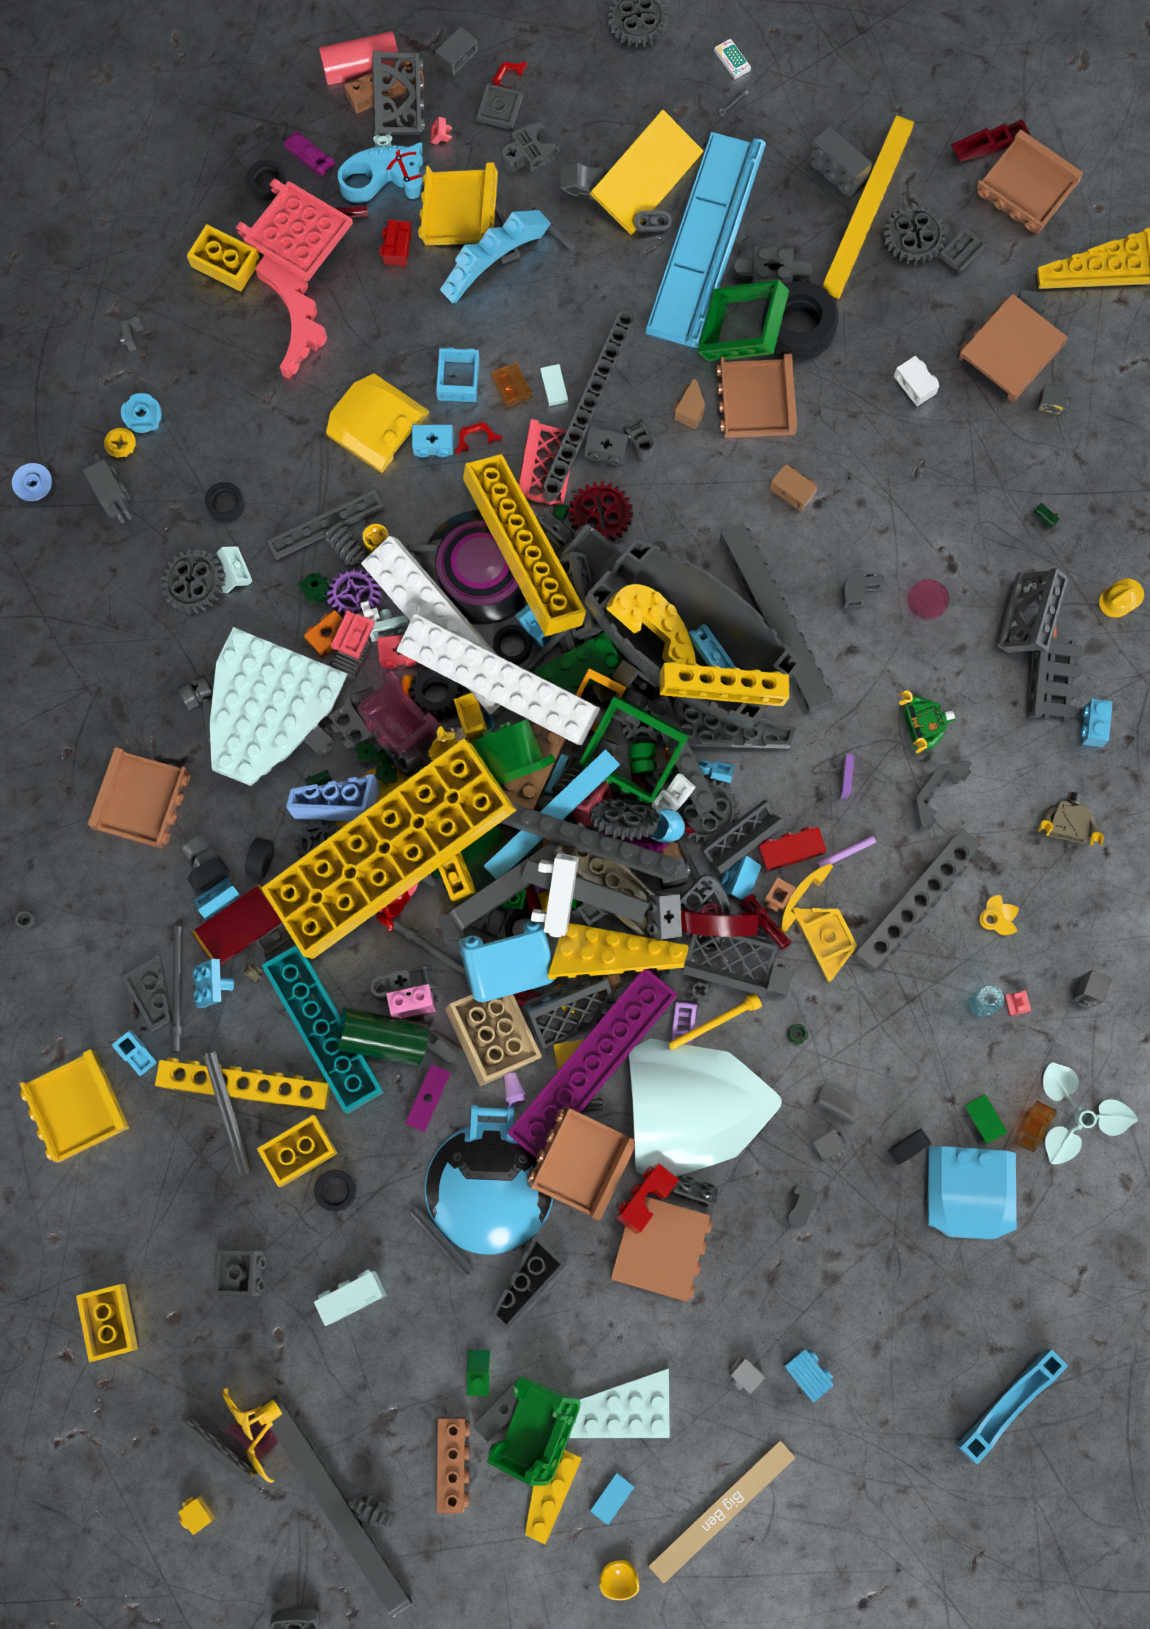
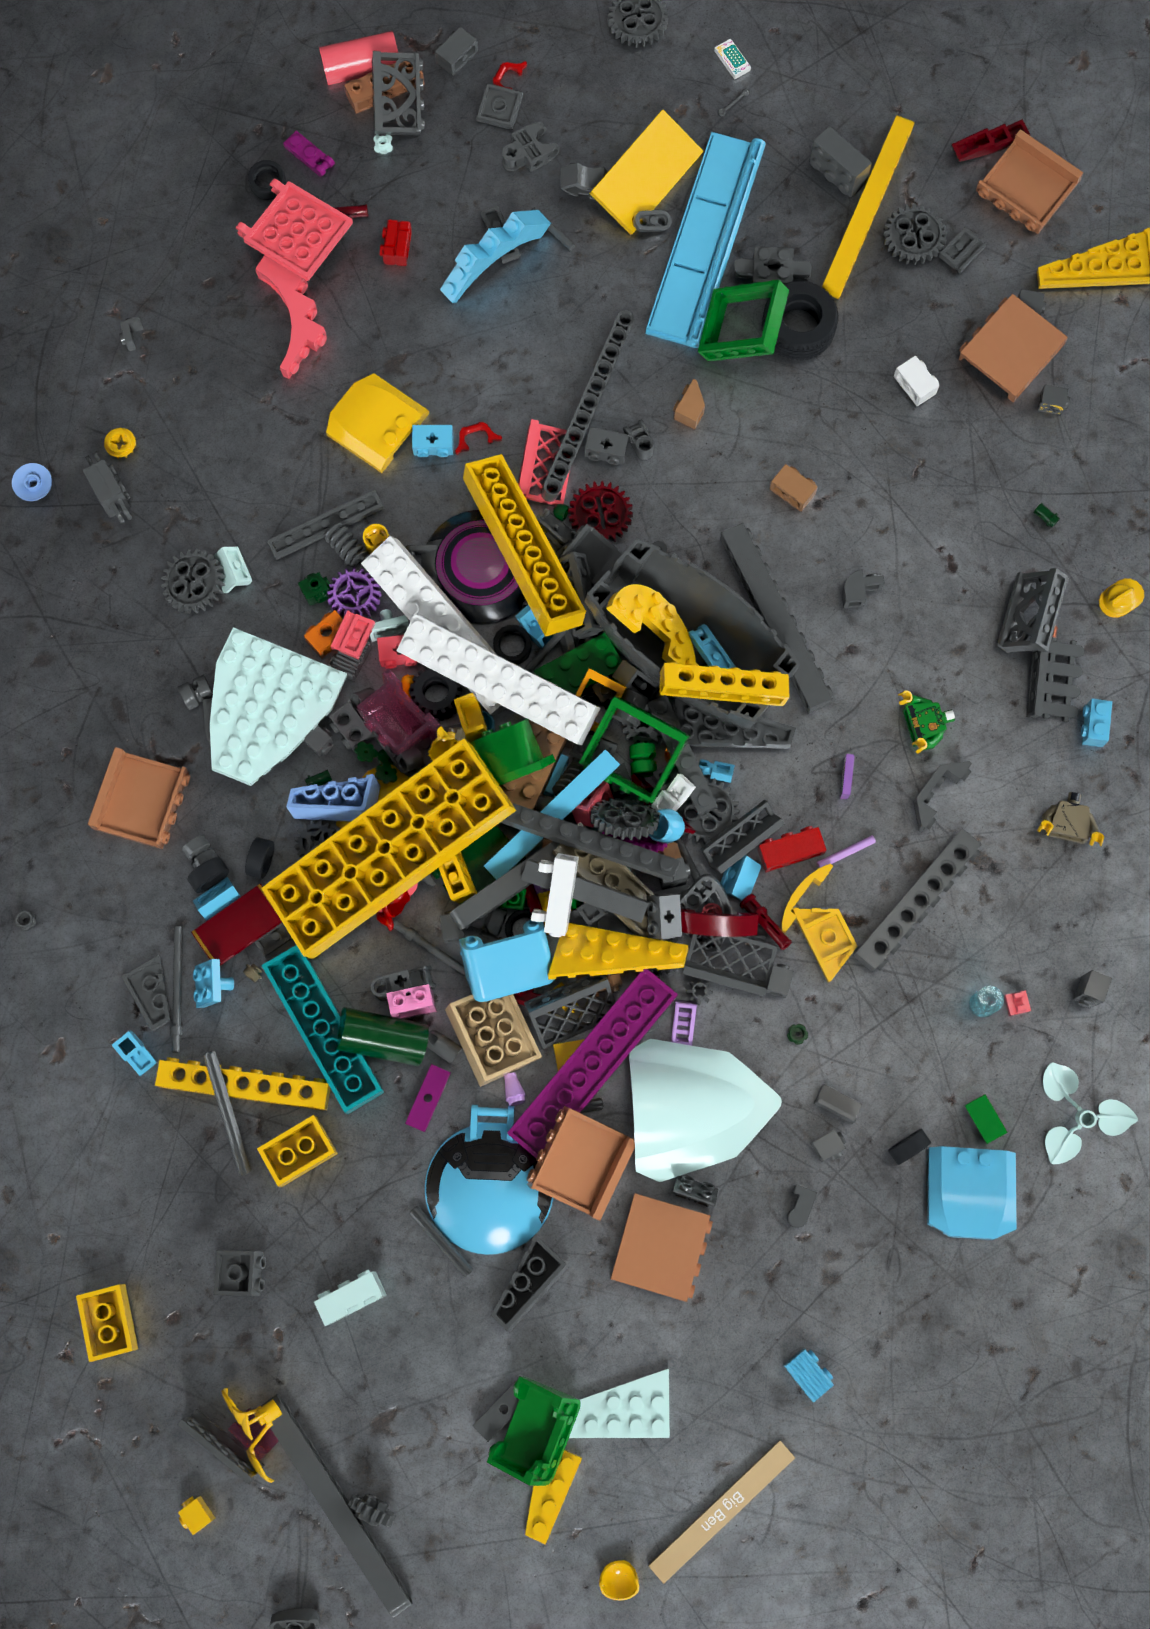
(73, 1107): yellow panel -> none
(146, 423): medium azure plate -> none
(217, 489): black tyre -> none
(223, 258): yellow brick -> none
(318, 1190): black tyre -> none
(368, 612): white plate -> none
(383, 165): medium azure animal -> none
(438, 131): coral tile -> none
(452, 392): medium azure window -> none
(452, 1465): nougat brick -> none
(457, 205): yellow panel -> none
(478, 1372): green slope -> none
(511, 385): clear orange plate -> none
(554, 385): light aqua tile -> none
(612, 1498): medium azure tile -> none
(634, 1212): red arch -> none
(745, 1375): light grey brick -> none
(751, 1002): yellow piece -> none
(757, 398): nougat panel -> none
(780, 888): nougat brick -> none
(928, 599): clear pink tile -> none
(992, 1424): medium azure arch -> none
(1001, 914): yellow plate -> none
(1034, 1126): clear orange brick -> none

